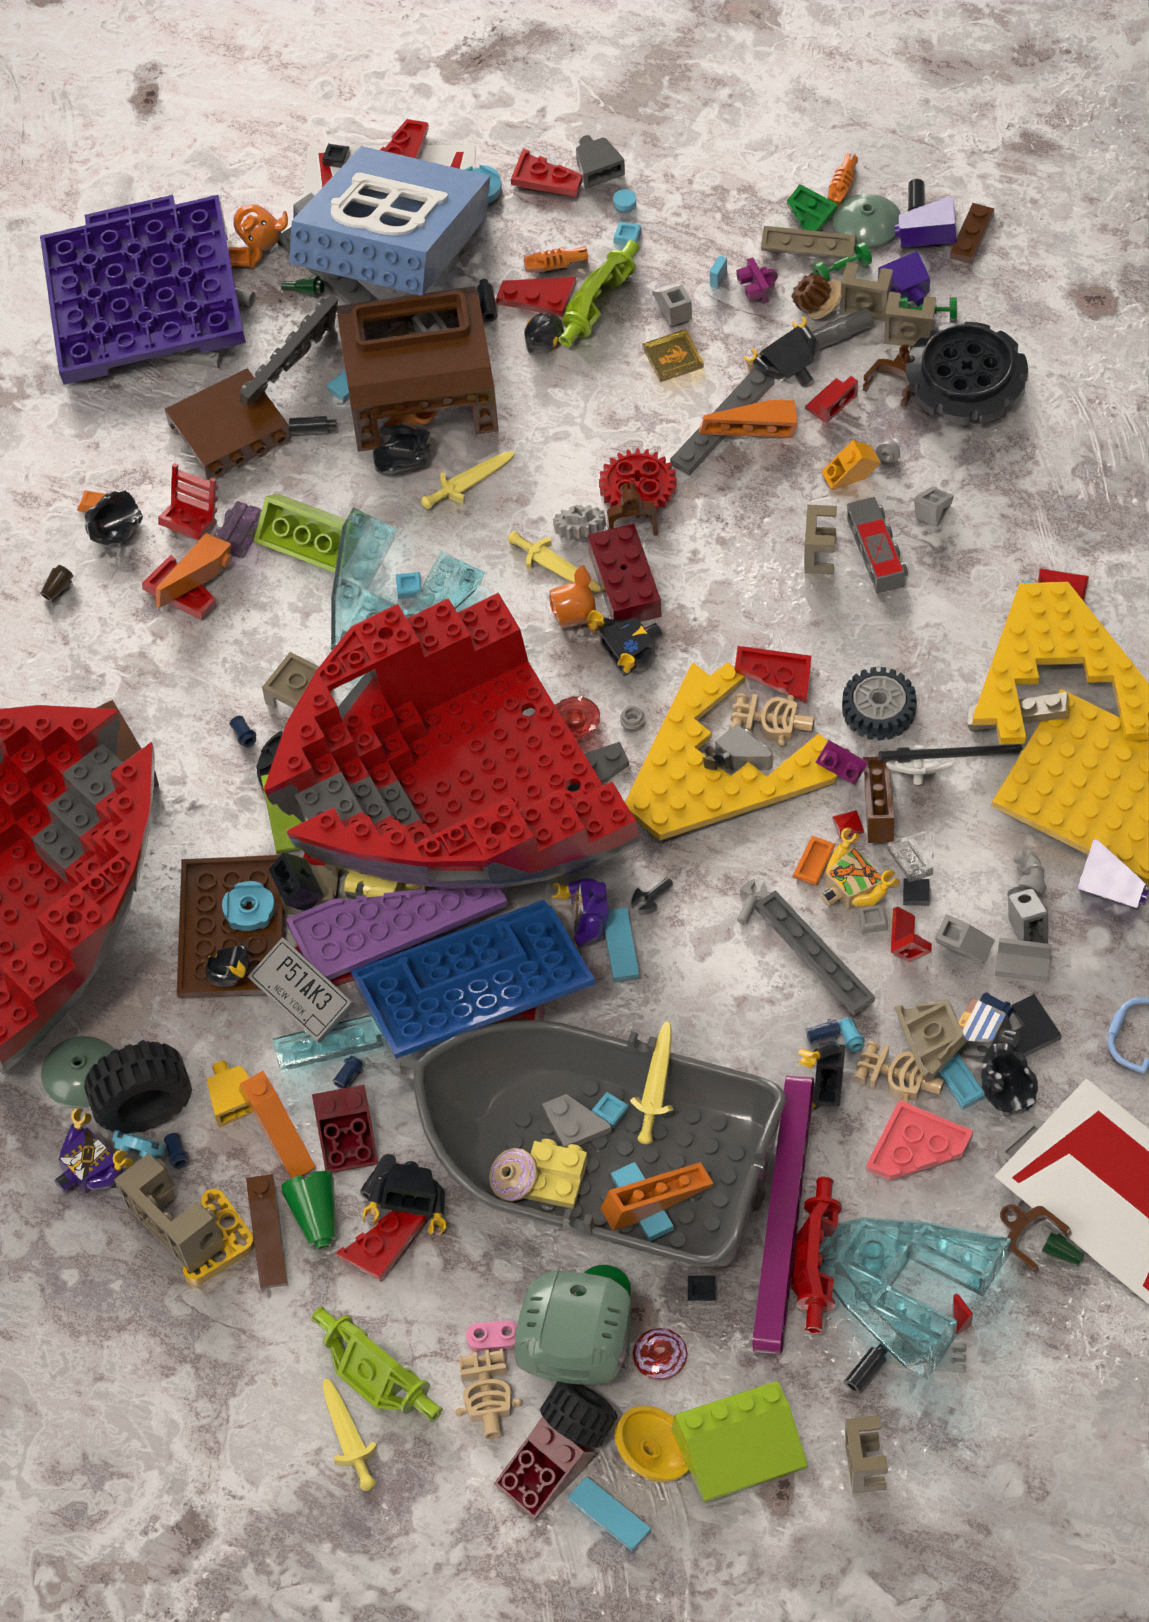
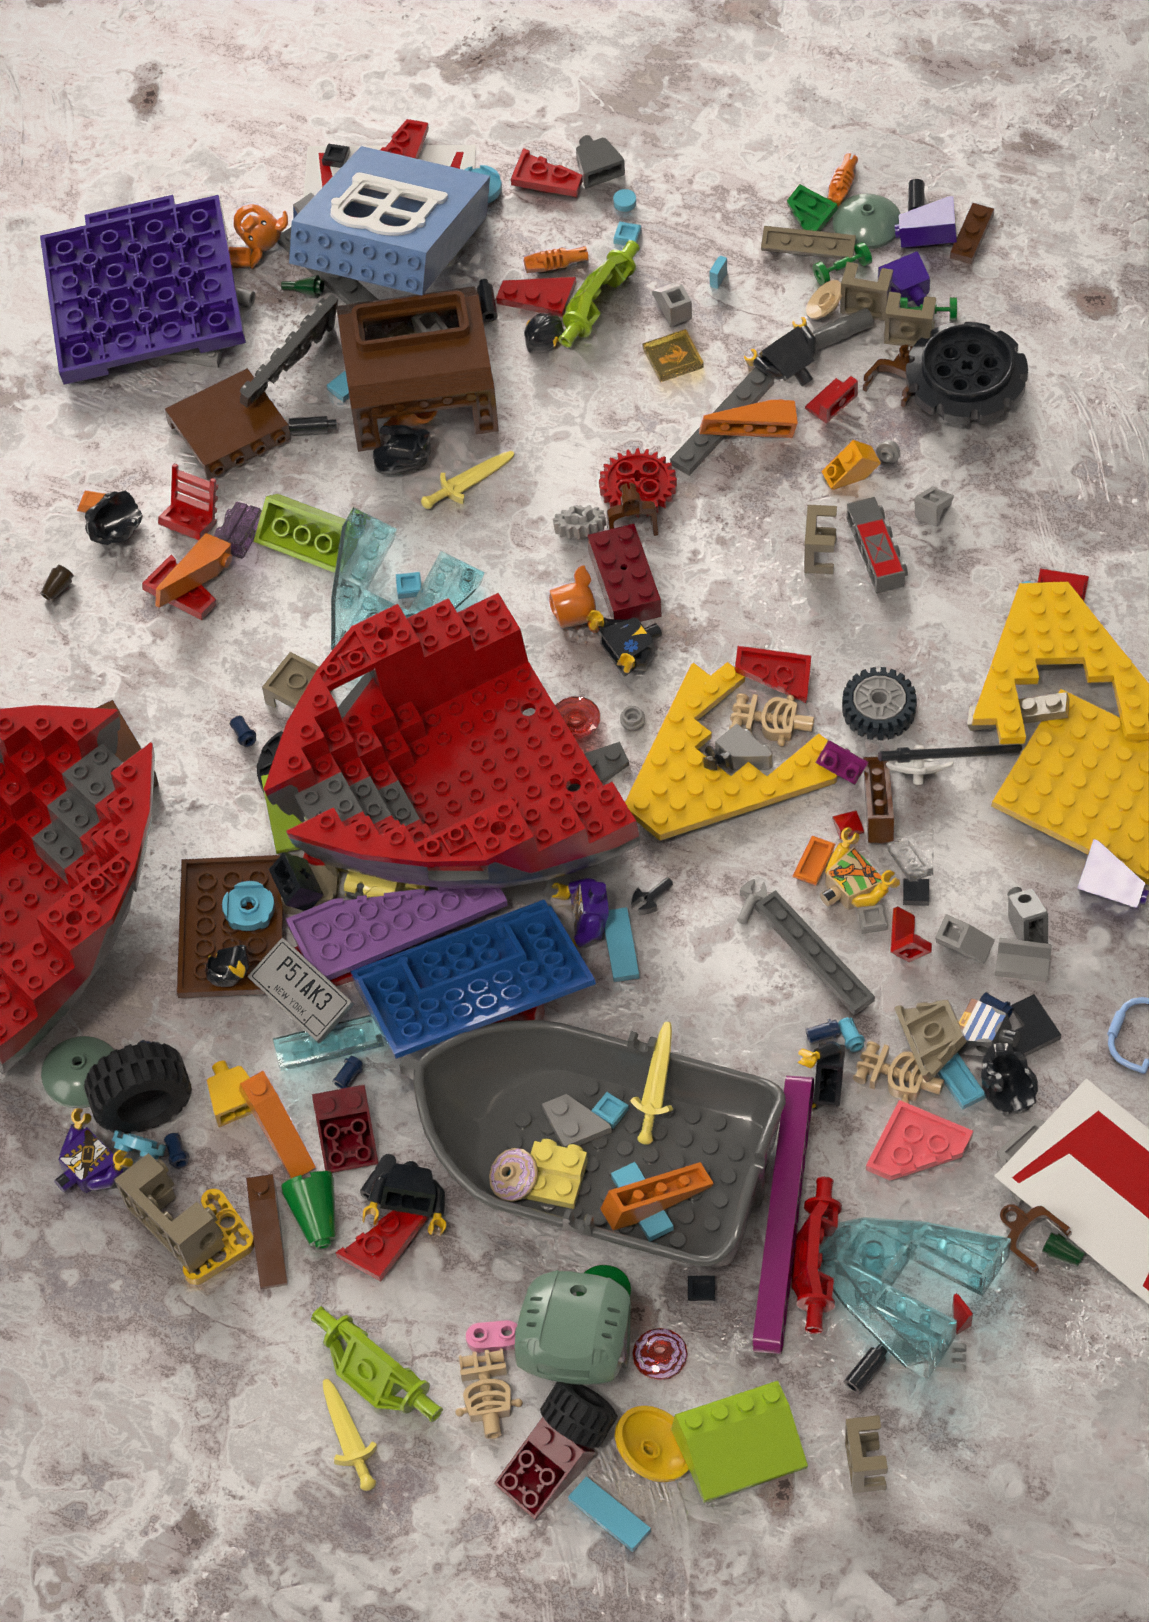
(547, 558): light yellow sword -> none
(761, 280): magenta hips -> none
(811, 293): reddish brown gear -> none
(1031, 865): light grey arm -> none

